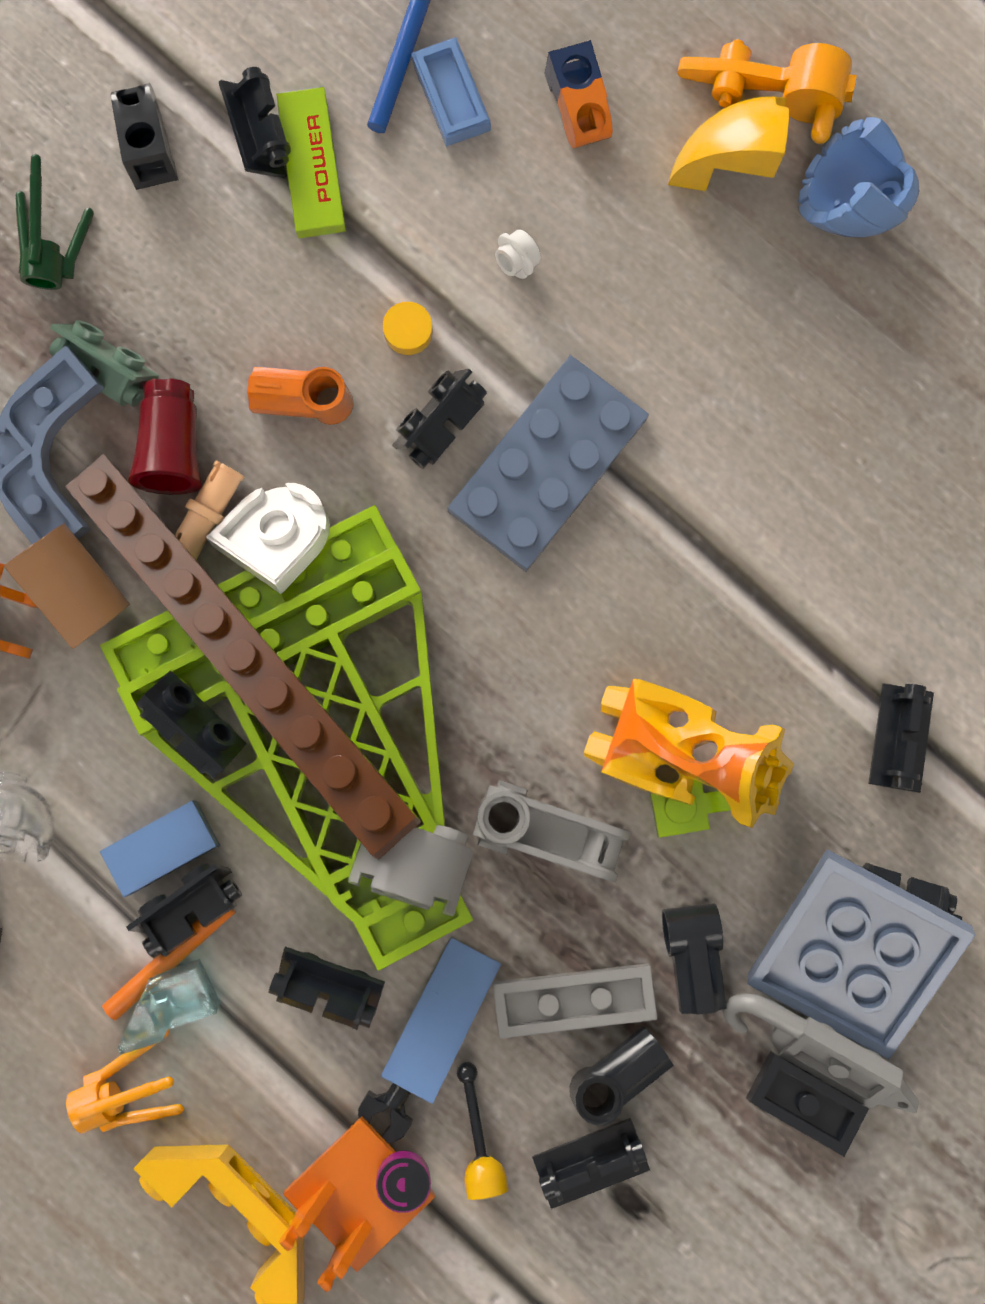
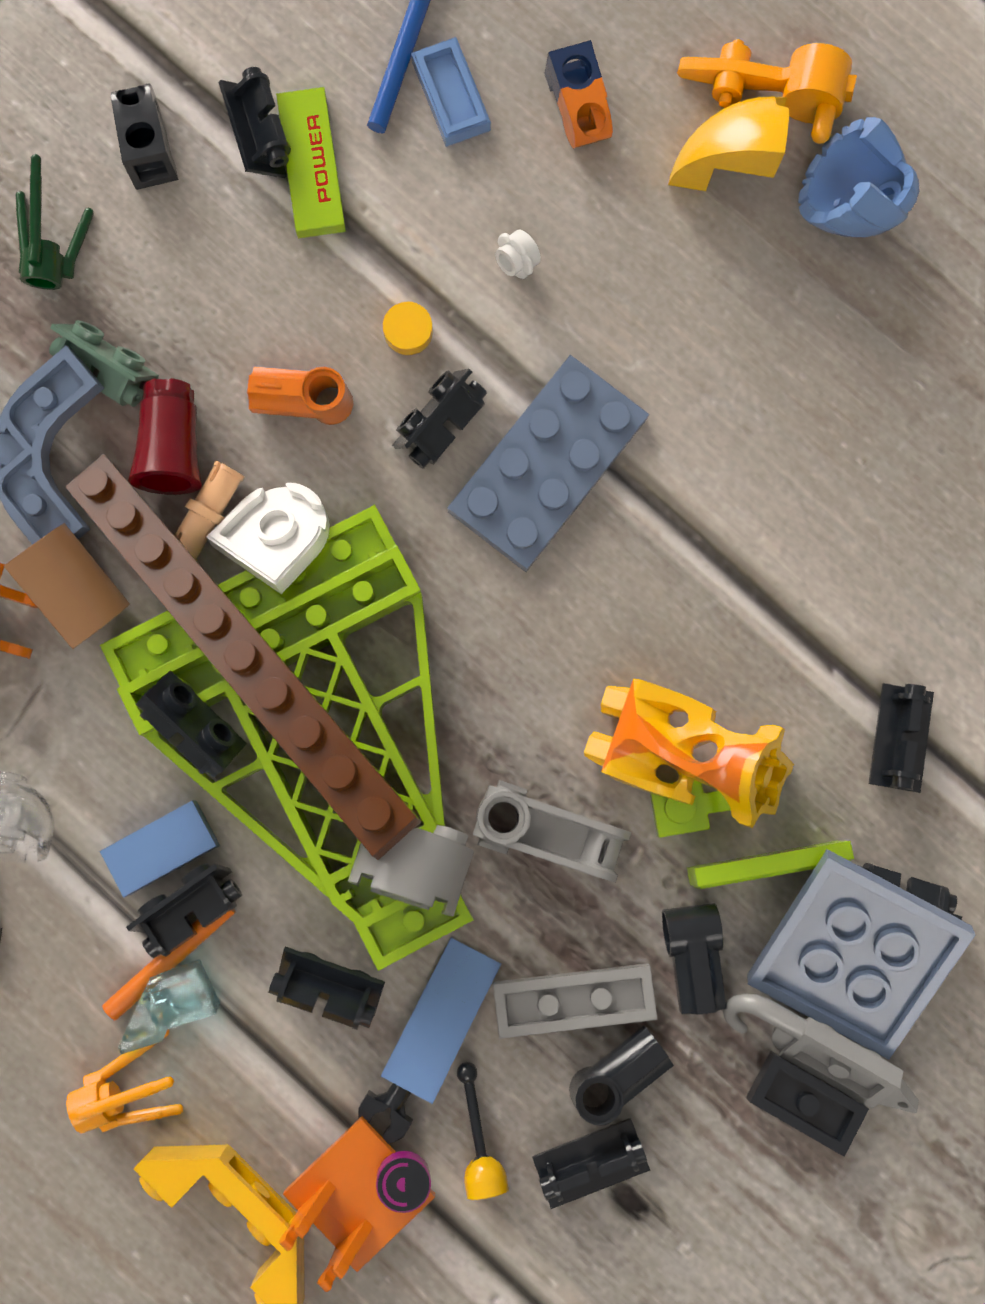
(764, 864): none -> lime tile

